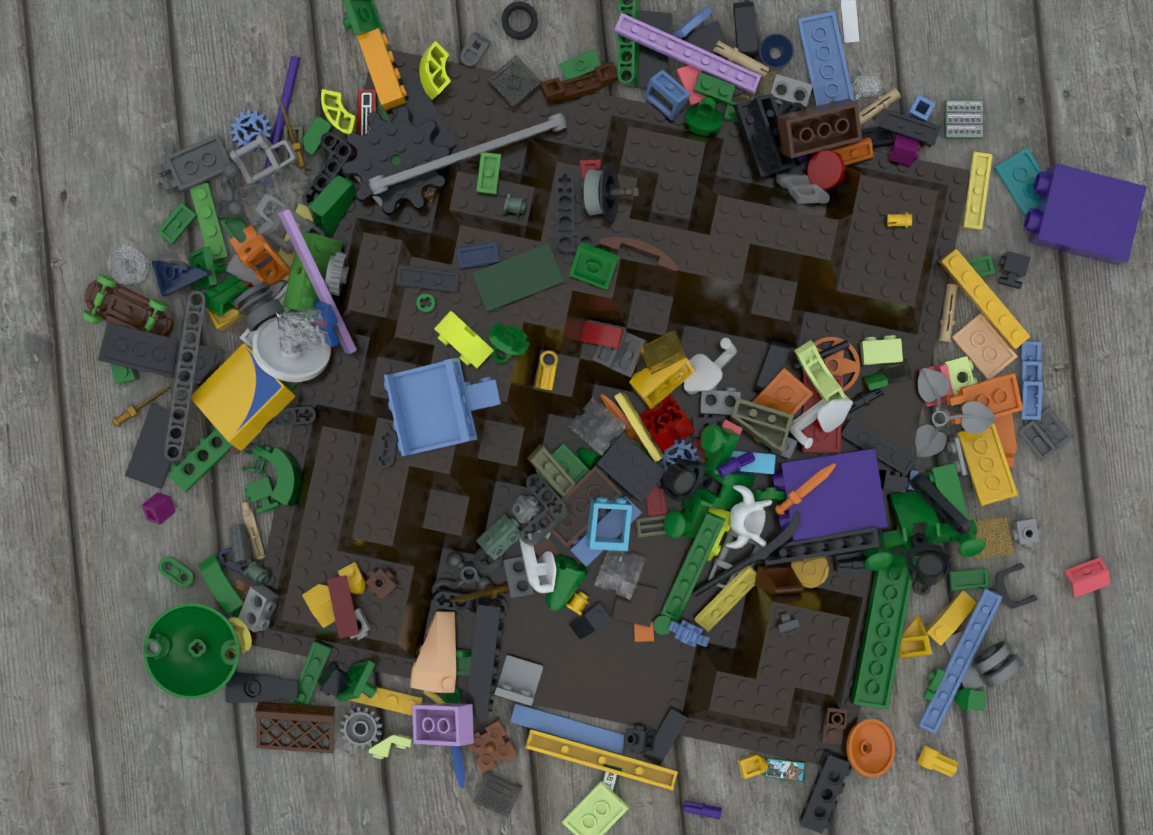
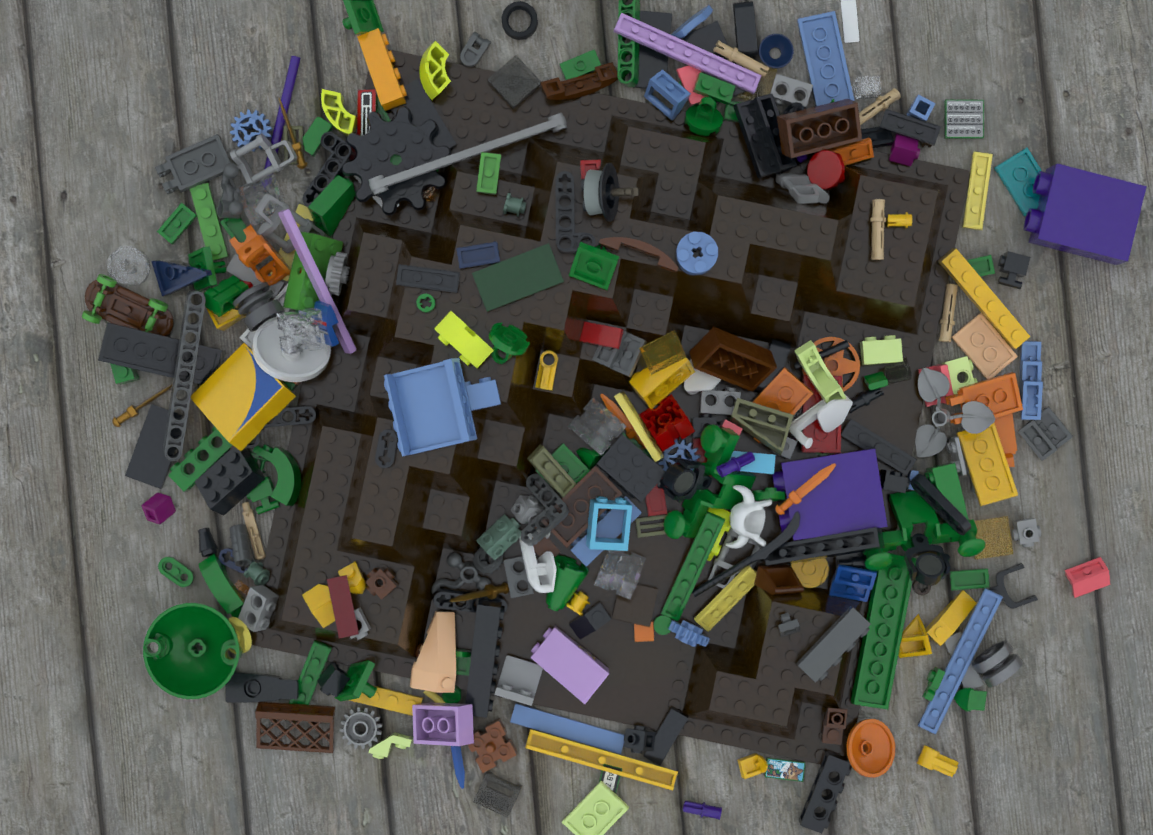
(206, 543): none -> black cone
(229, 480): none -> black brick
(569, 664): none -> lavender slope
(696, 241): none -> medium blue brick
(732, 359): none -> reddish brown brick
(833, 644): none -> dark grey brick
(852, 583): none -> blue slope
(878, 219): none -> tan pin

